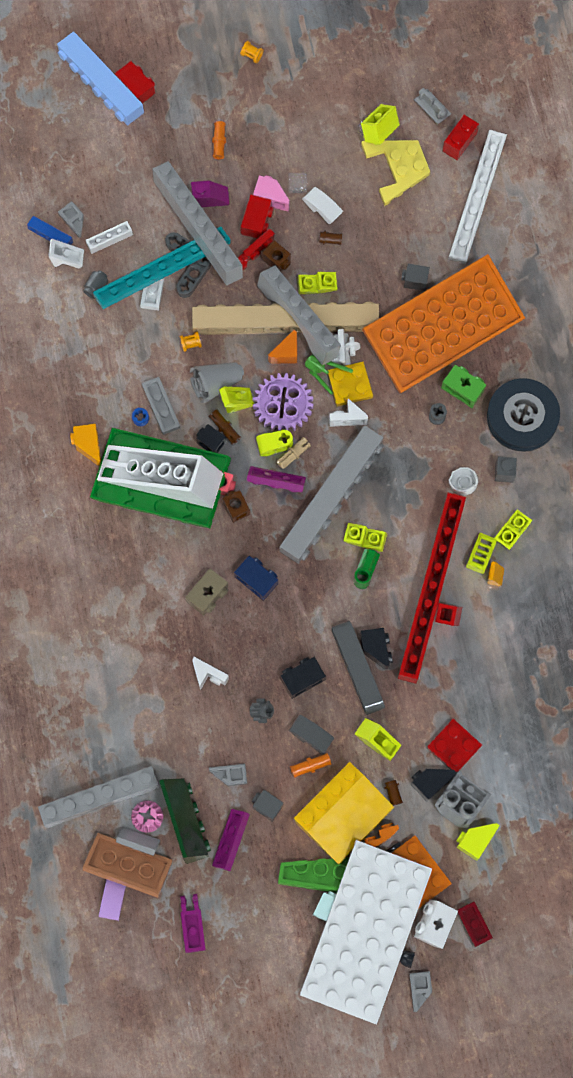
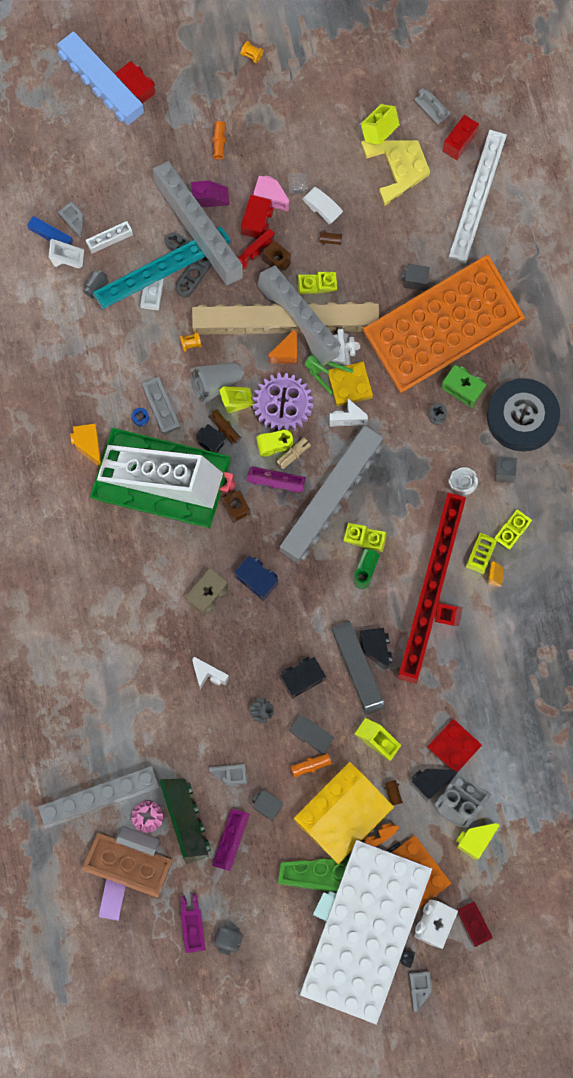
(228, 939): none -> dark grey head

